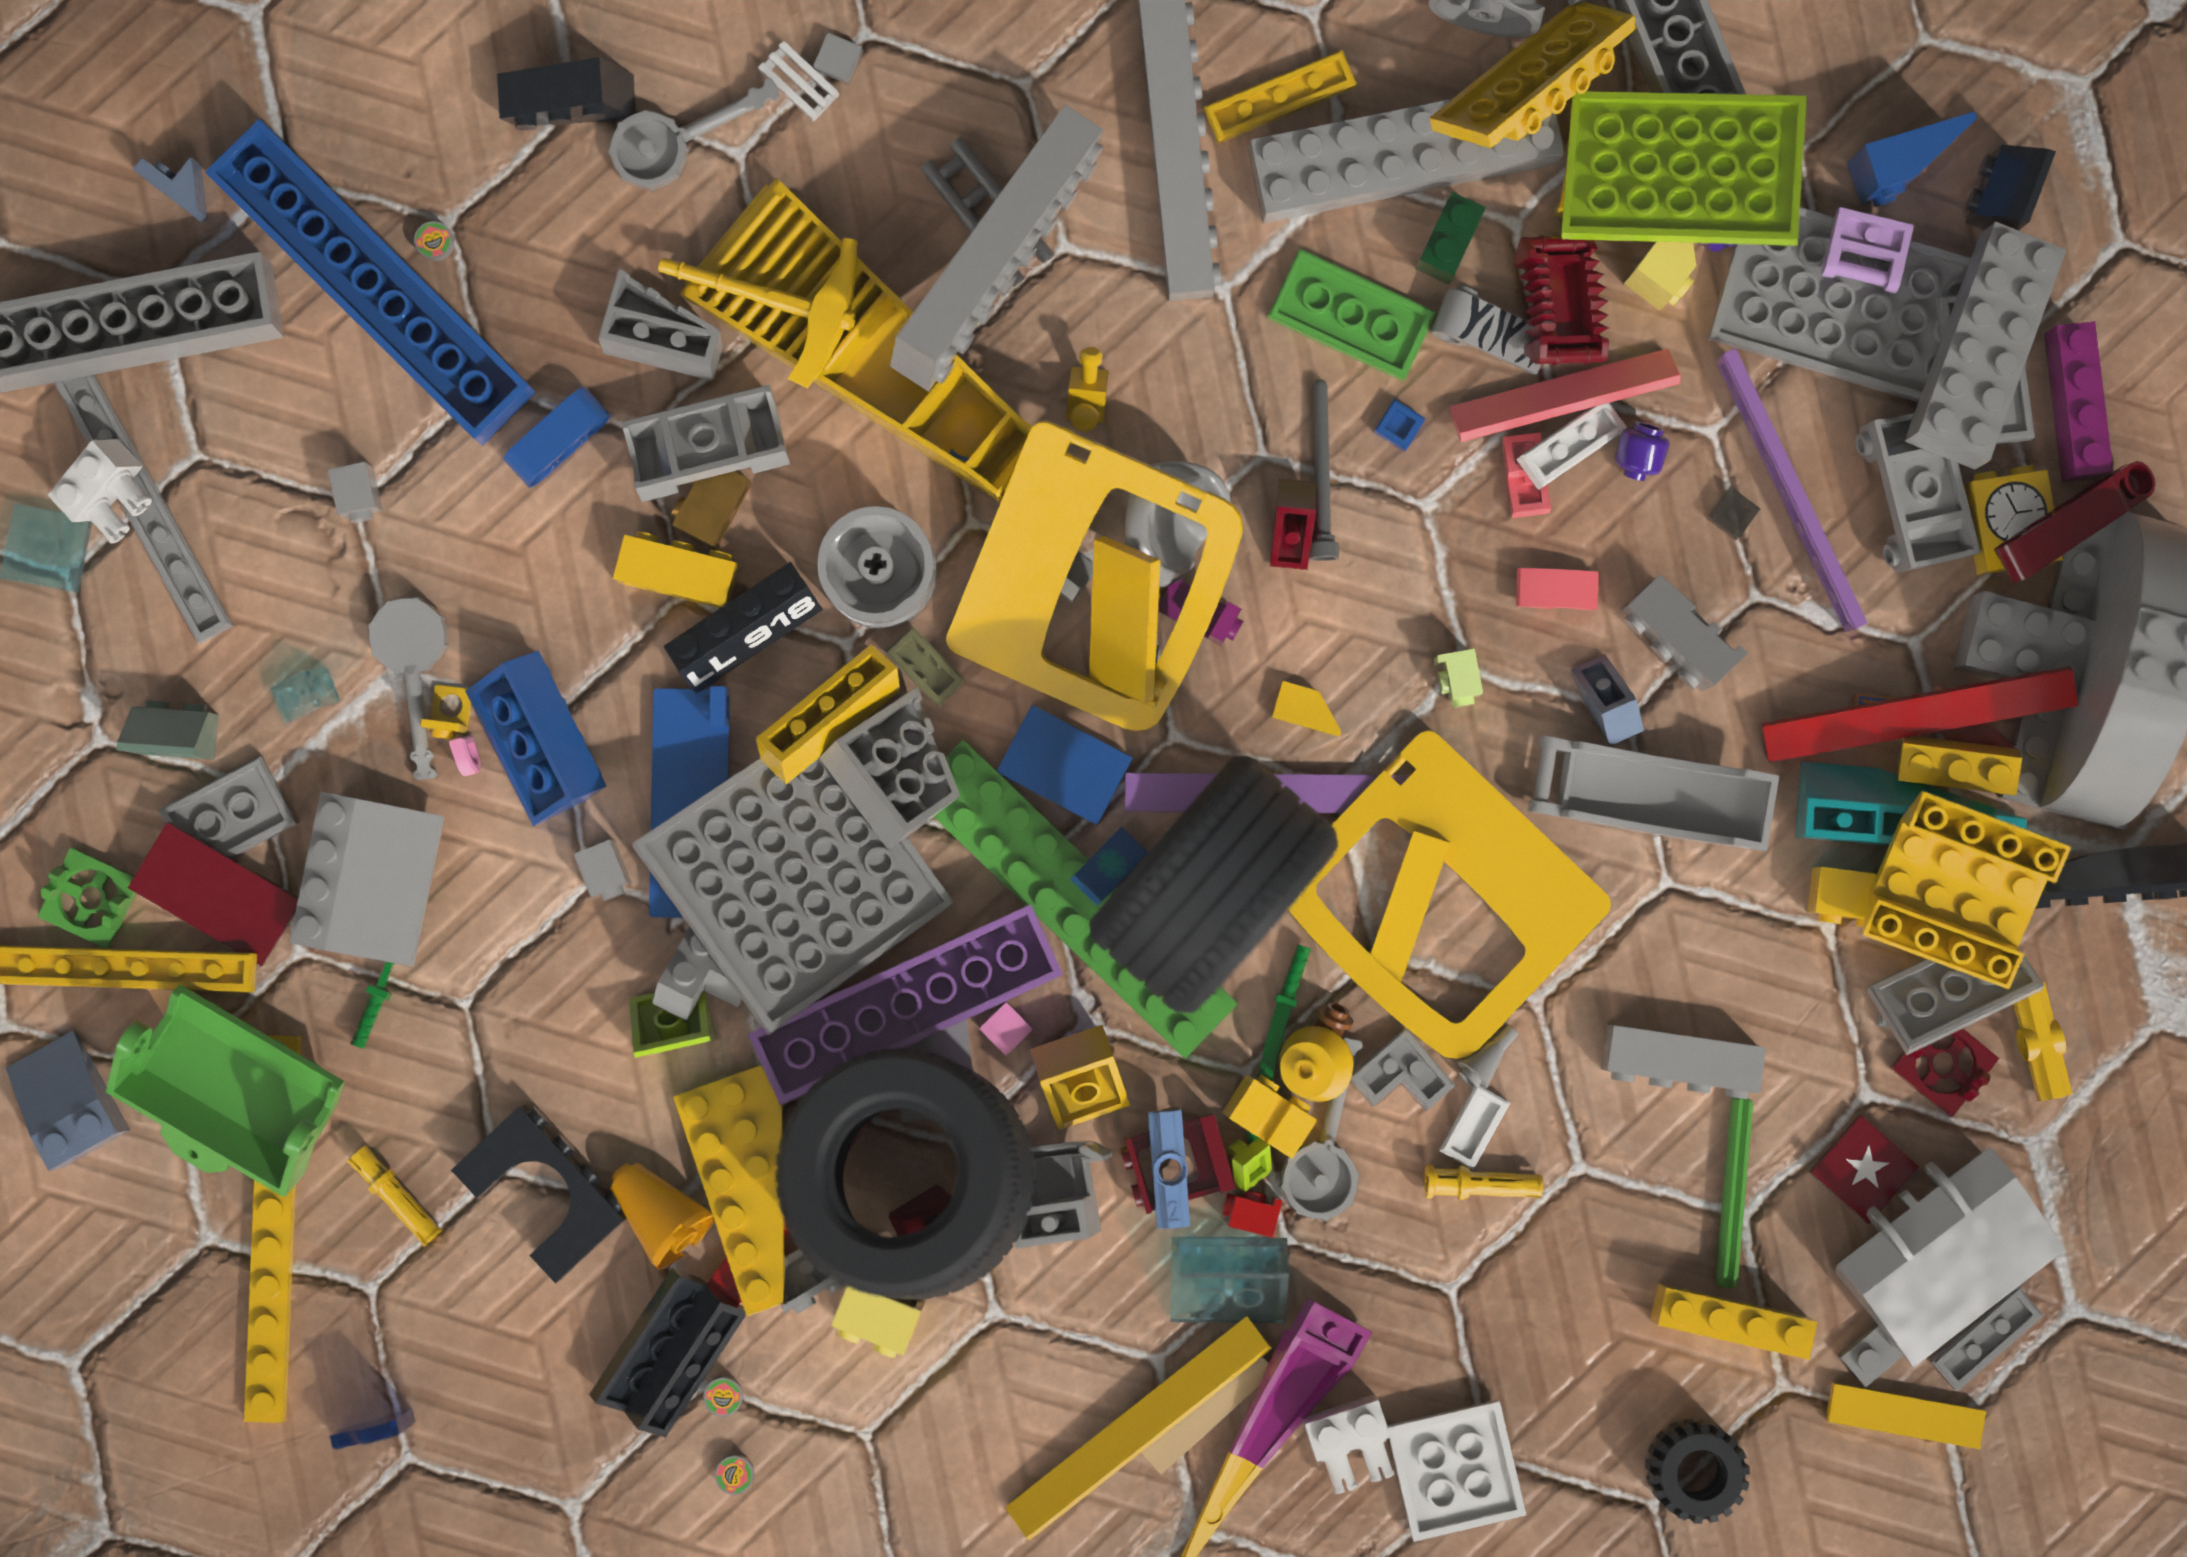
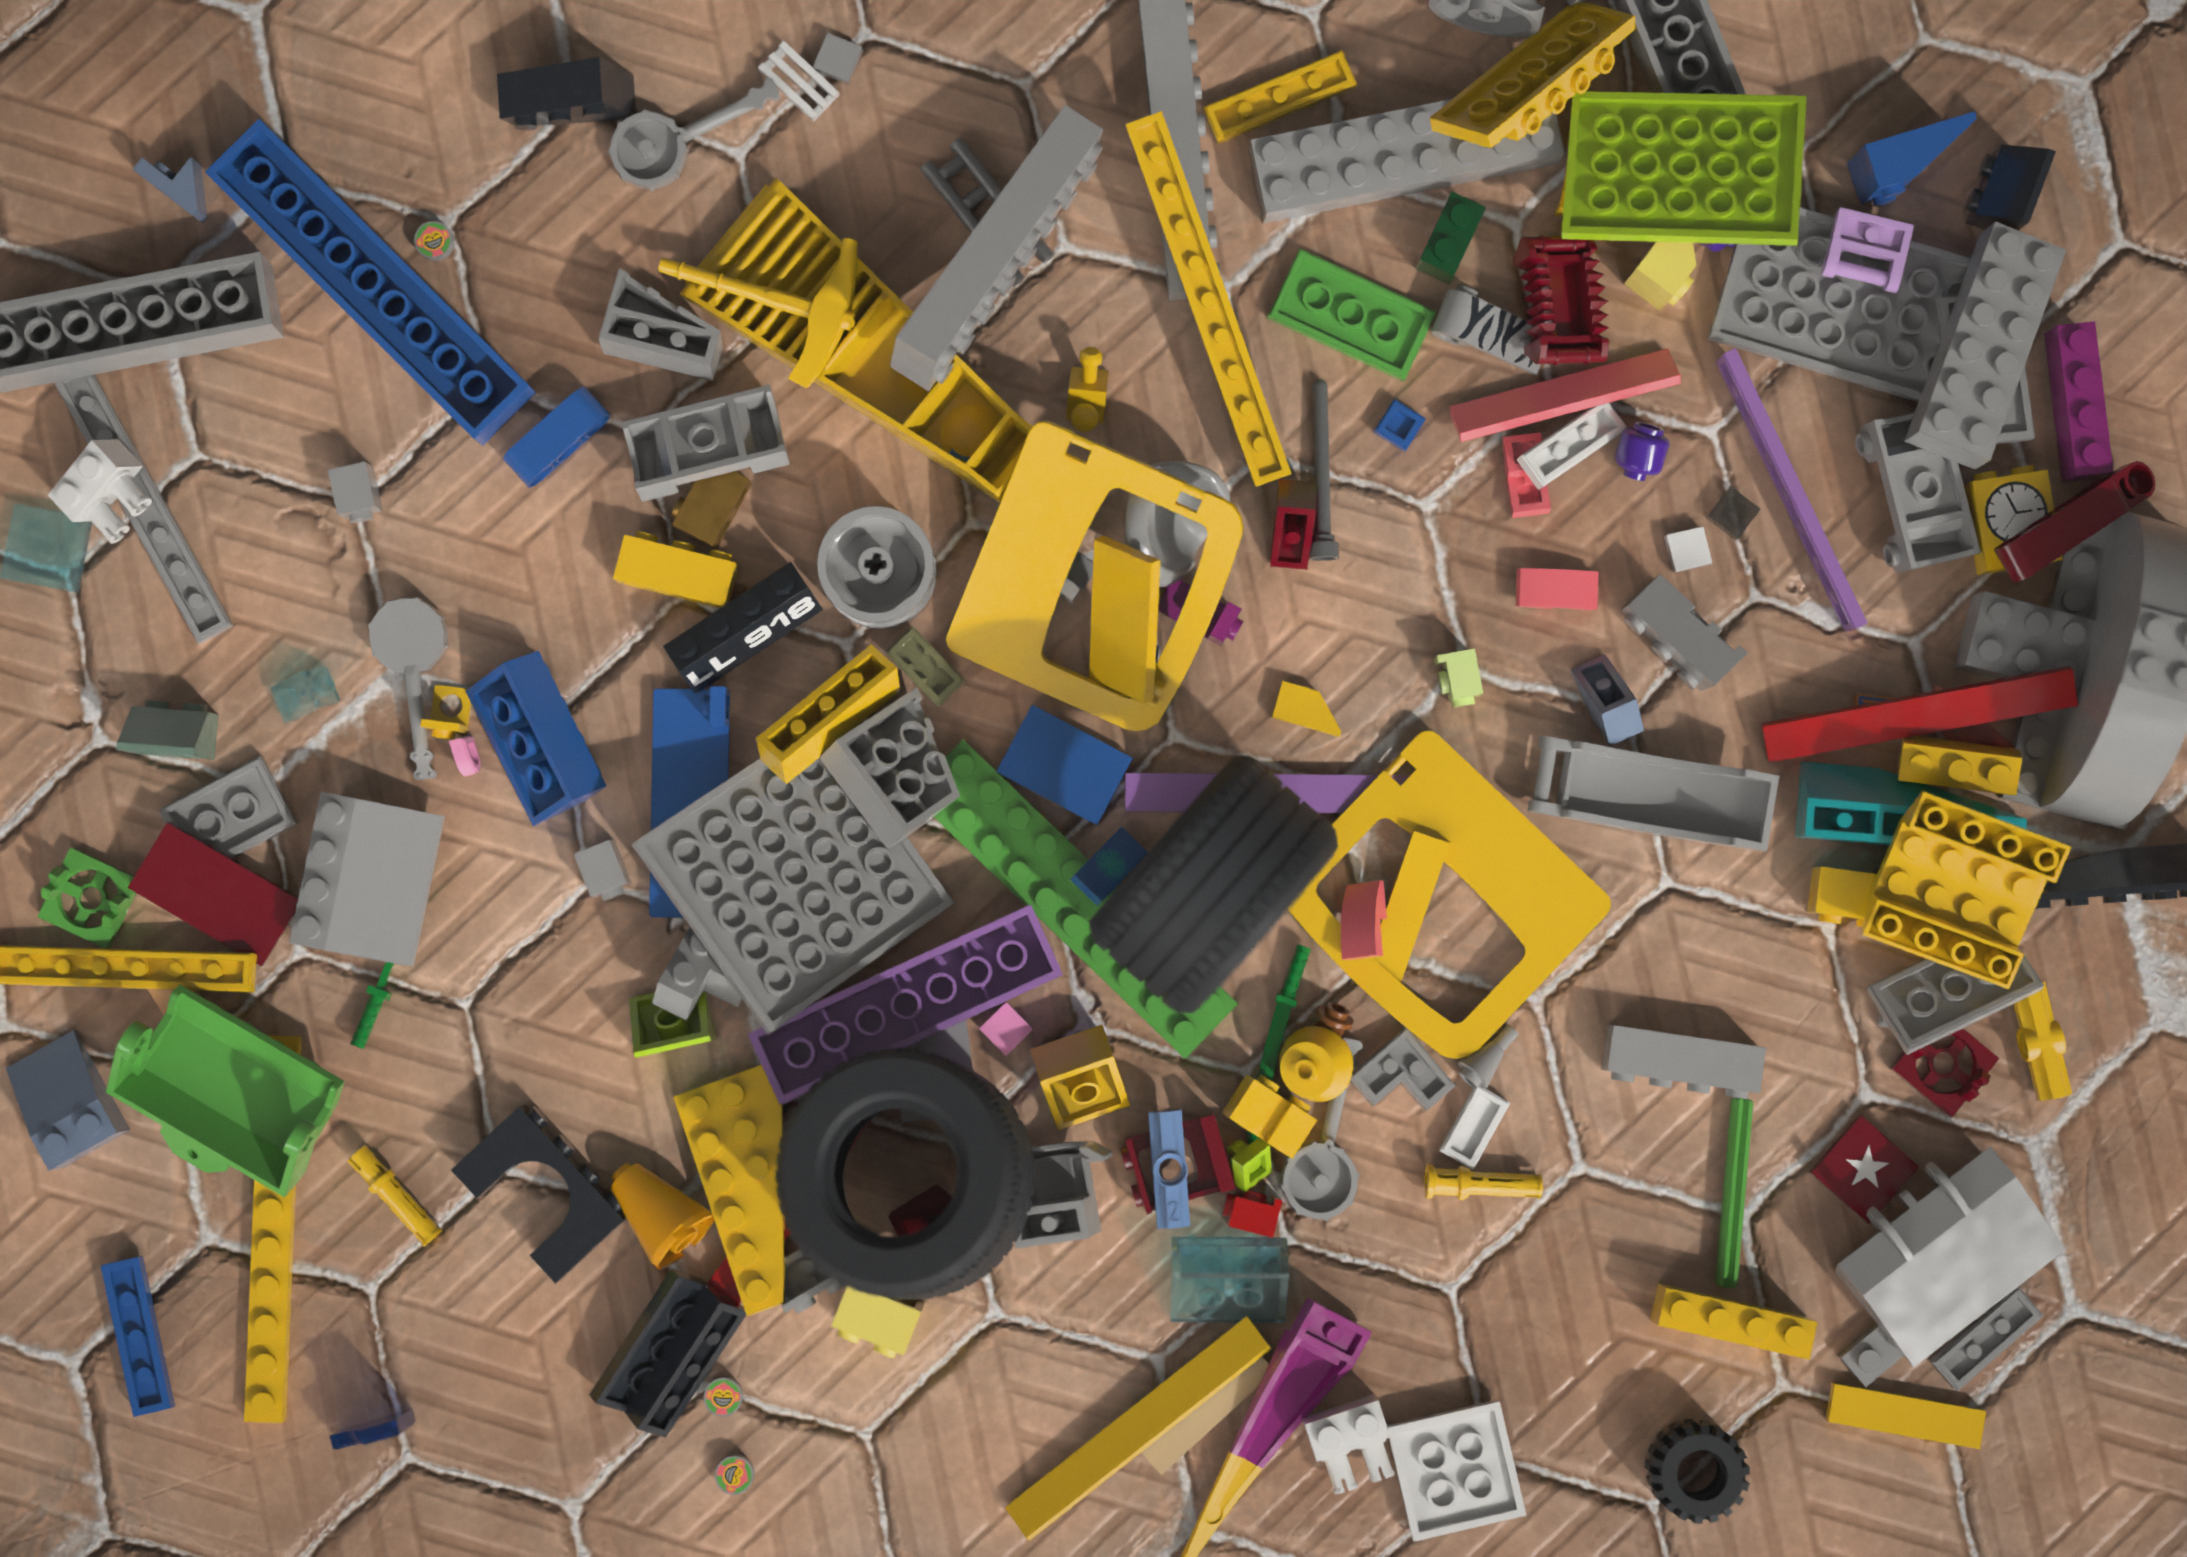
(137, 1336): none -> blue plate
(1208, 299): none -> yellow plate
(1360, 920): none -> coral slope
(1688, 549): none -> white tile

